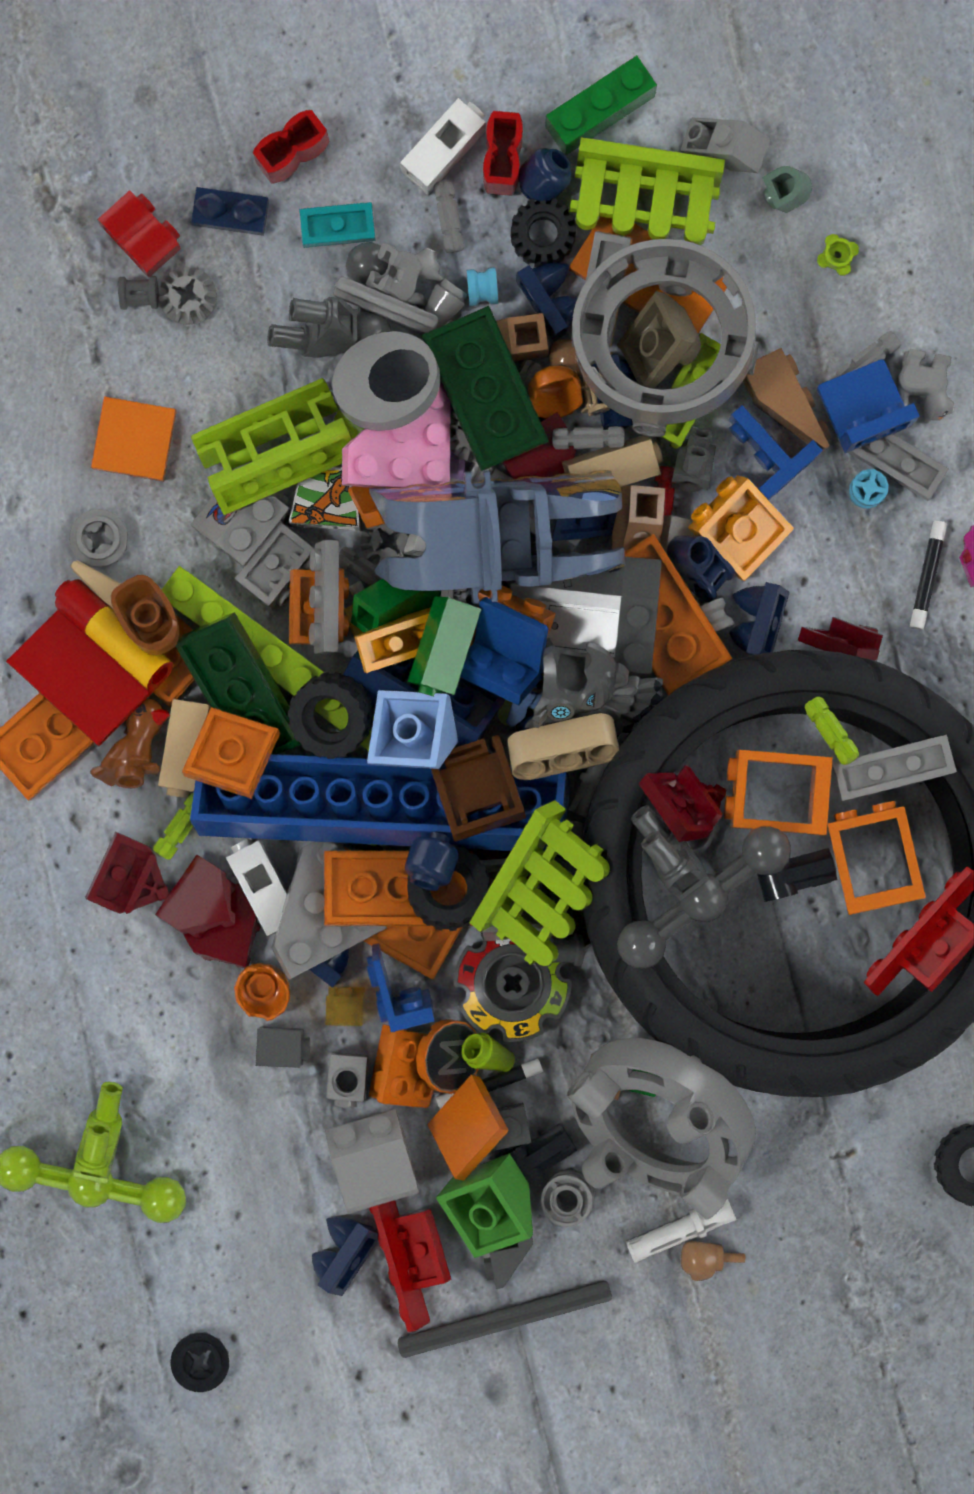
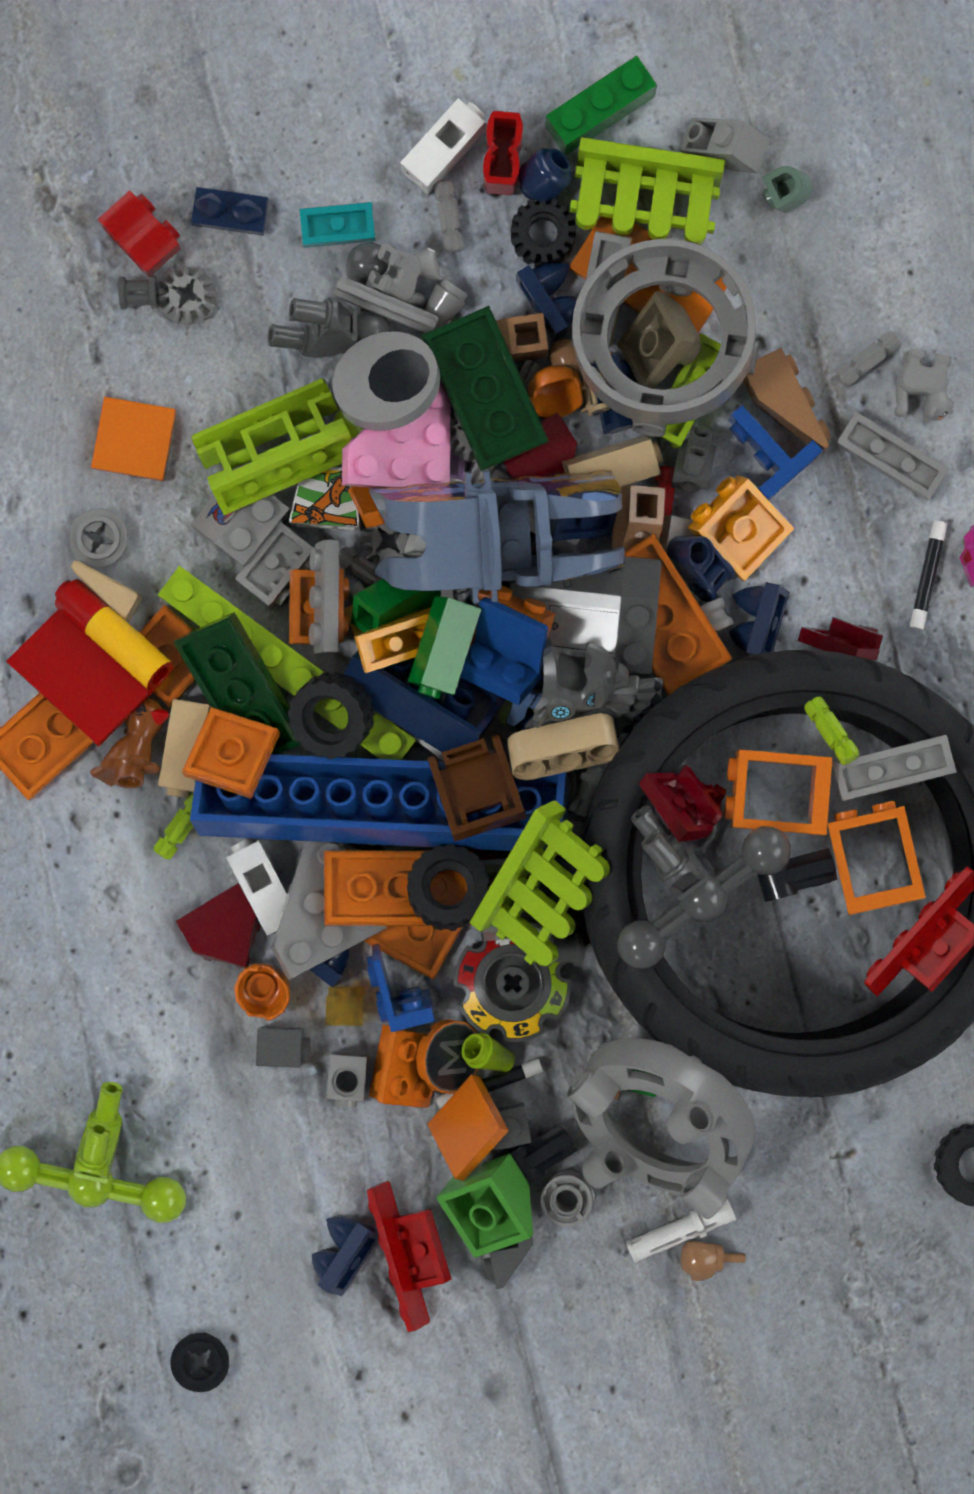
(127, 877): dark red slope -> none
(146, 615): dark orange piece -> none
(199, 900): dark red slope -> none
(298, 142): red brick -> none
(372, 1161): light grey slope -> none
(412, 730): light blue slope -> none
(431, 861): dark blue head -> none
(482, 286): medium azure wheel -> none
(504, 1319): dark grey axle -> none
(588, 437): light grey axle -> none
(836, 244): lime plate -> none
(865, 406): blue bracket -> none
(871, 482): medium azure wheel -> none

